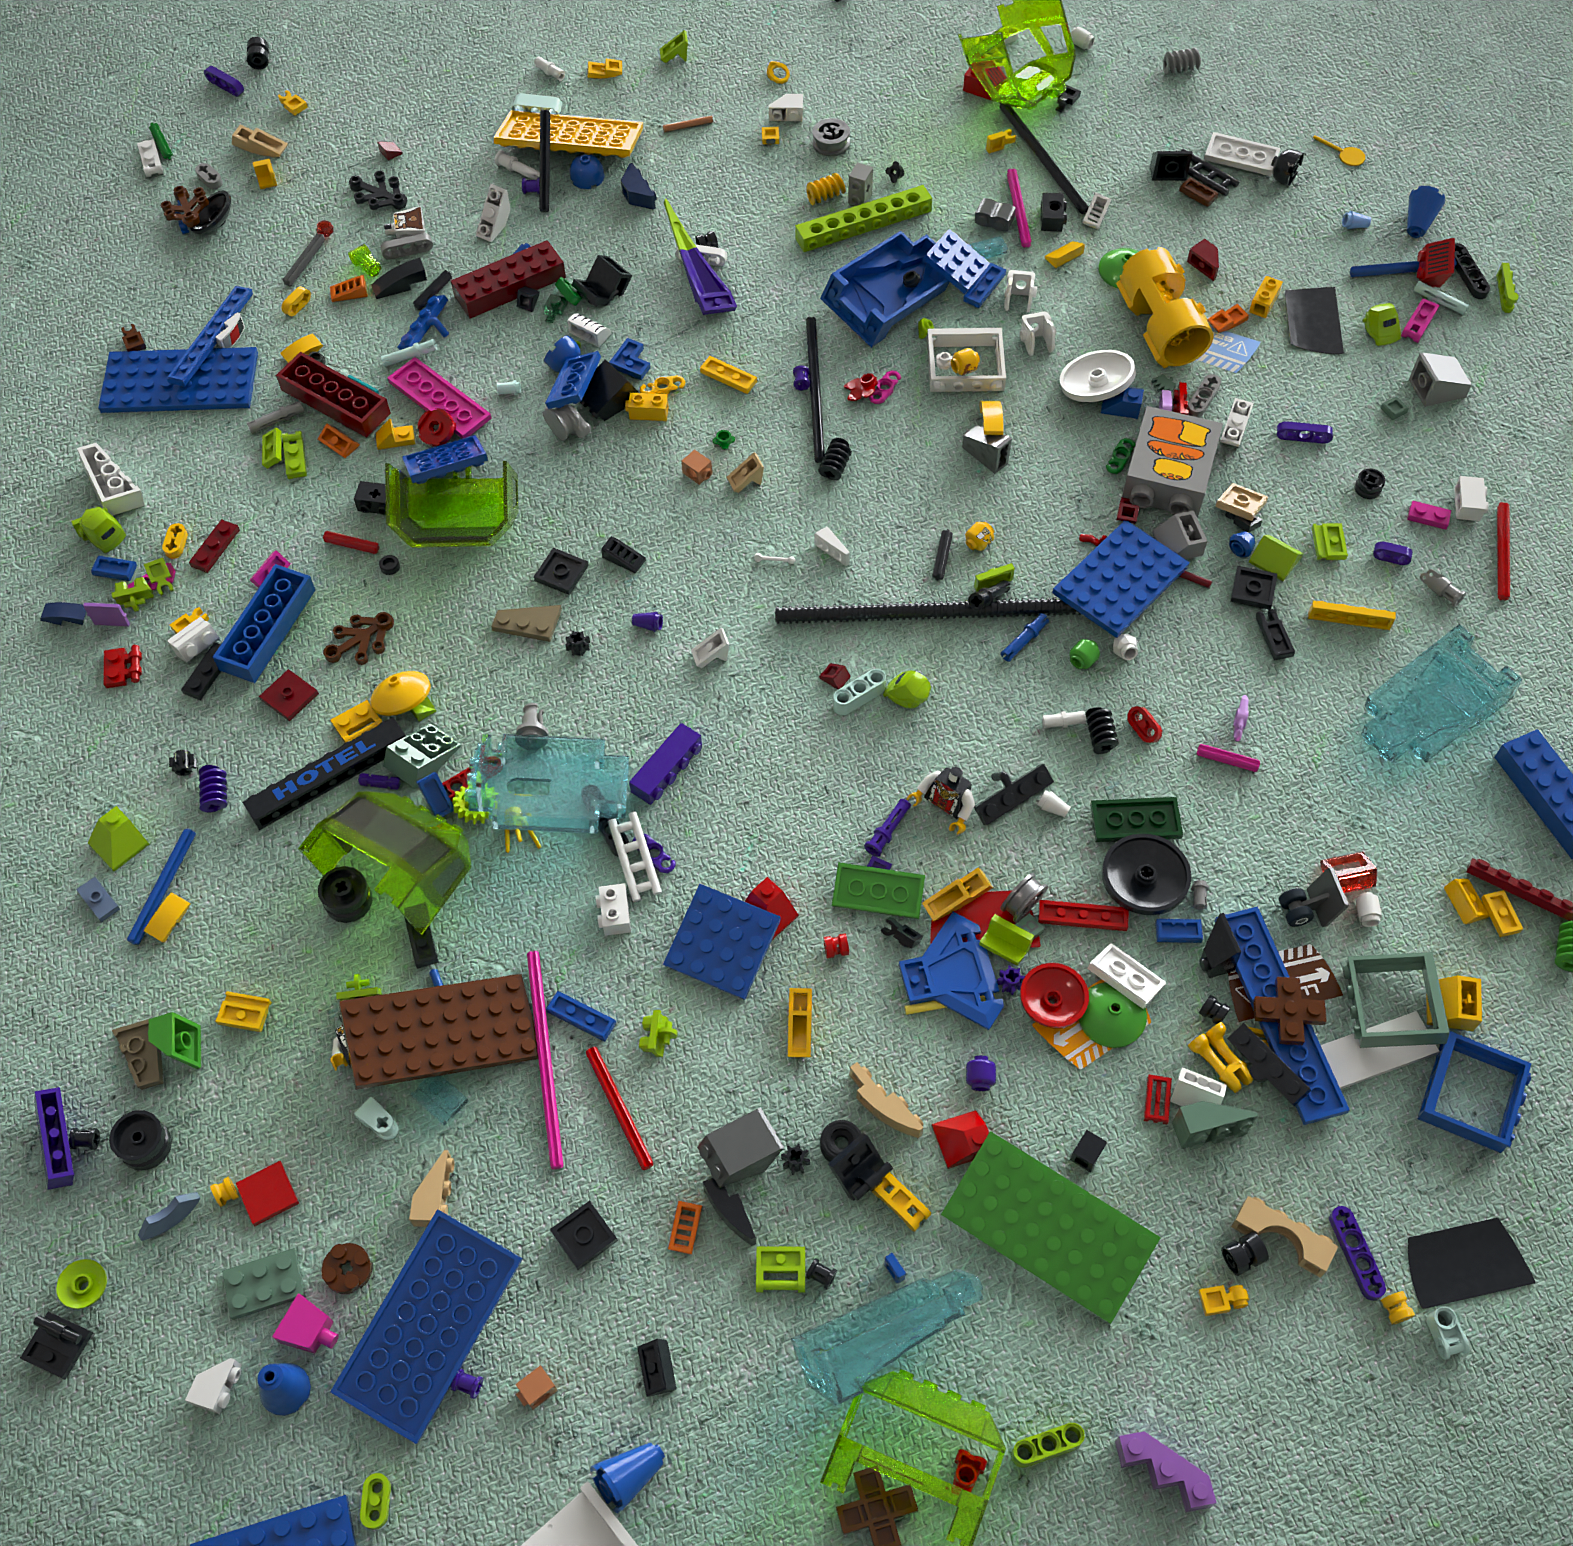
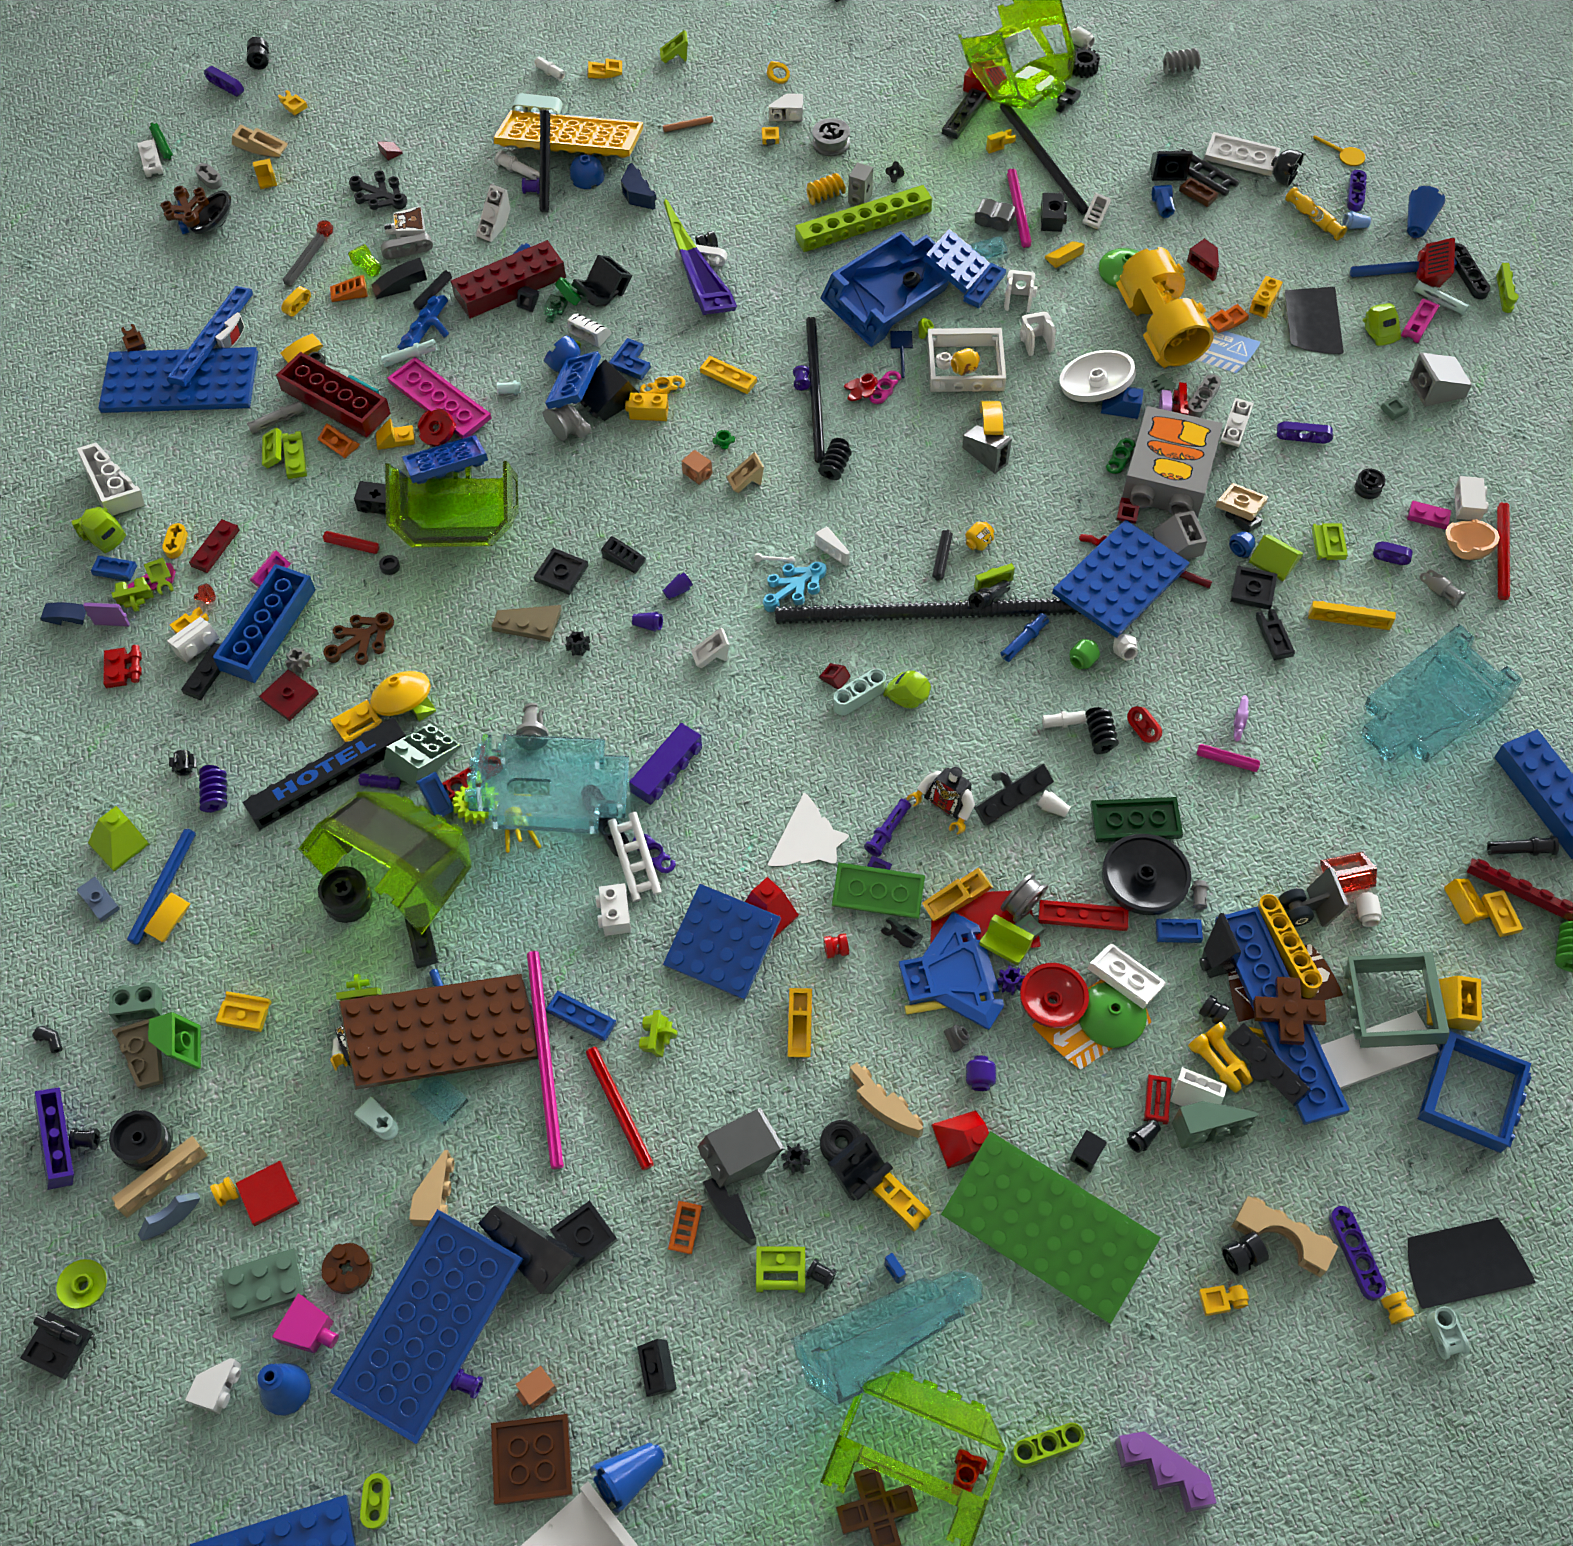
(44, 1033): none -> black arm
(135, 1007): none -> sand green brick
(159, 1177): none -> tan fence
(205, 593): none -> clear red tile
(298, 660): none -> light grey gear
(531, 1459): none -> reddish brown plate
(544, 1260): none -> black wedge
(677, 586): none -> dark purple cone
(807, 837): none -> white sticker
(814, 572): none -> medium azure plant
(901, 340): none -> dark blue piece
(957, 1037): none -> dark grey plate
(964, 113): none -> black plate
(1086, 62): none -> black tyre
(1142, 1137): none -> black cone
(1163, 197): none -> blue piece
(1293, 954): none -> yellow beam
(1307, 206): none -> yellow piece
(1359, 196): none -> dark purple beam
(1471, 539): none -> light nougat cylinder
(1533, 846): none -> black pin

